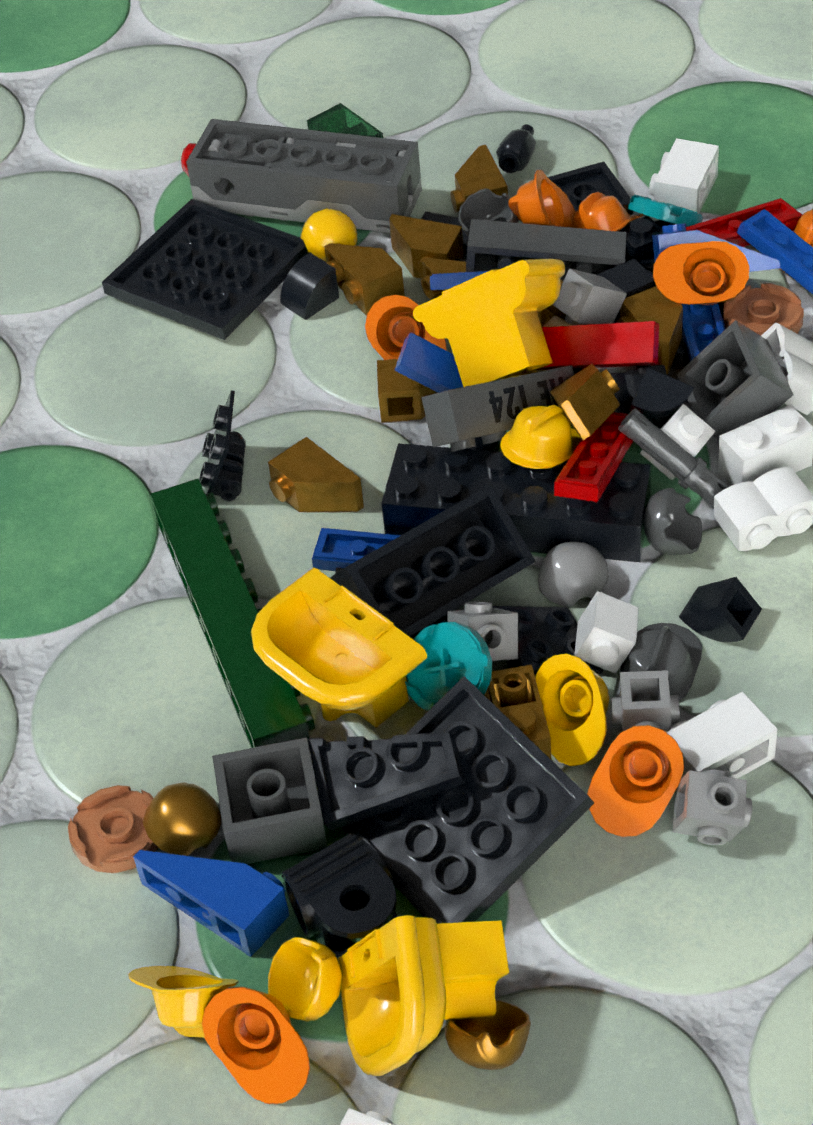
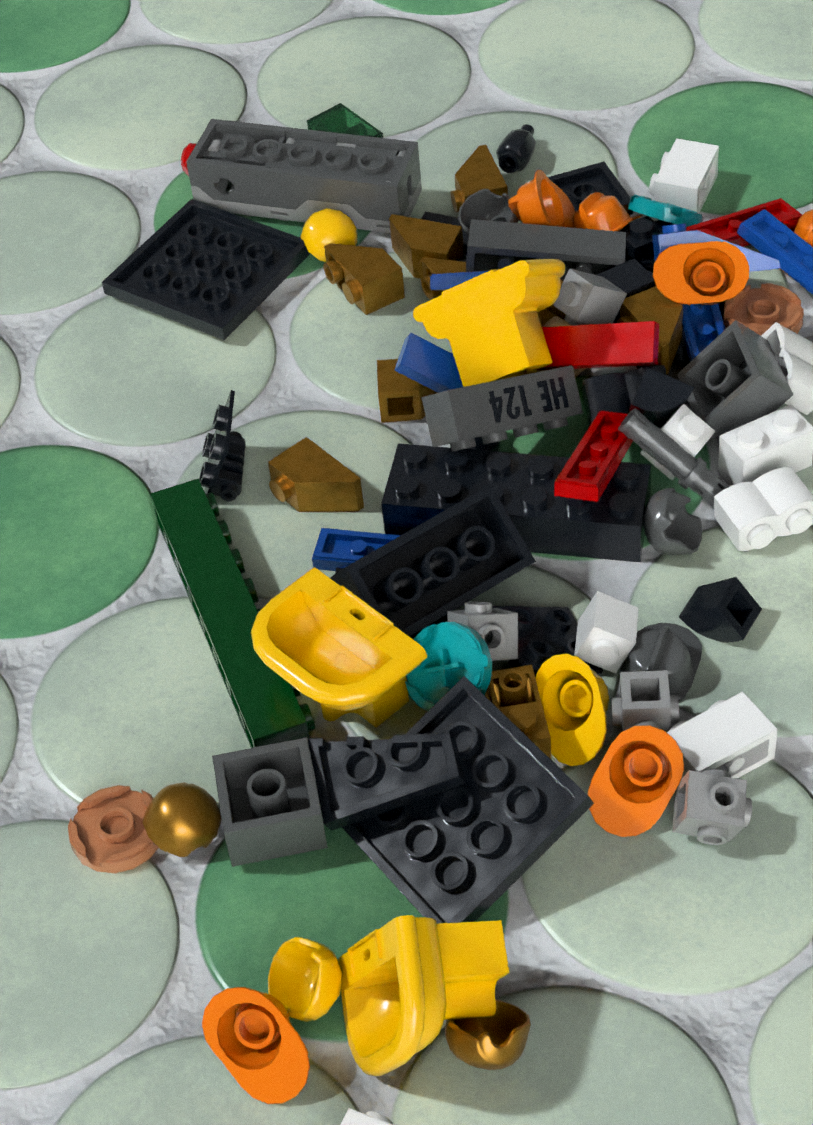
(180, 995): yellow piece -> none
(218, 894): blue slope -> none
(309, 286): black brick -> none
(341, 893): black piece -> none
(391, 322): orange piece -> none
(540, 438): yellow piece -> none
(572, 573): light grey hair -> none
(587, 399): pearl gold slope -> none

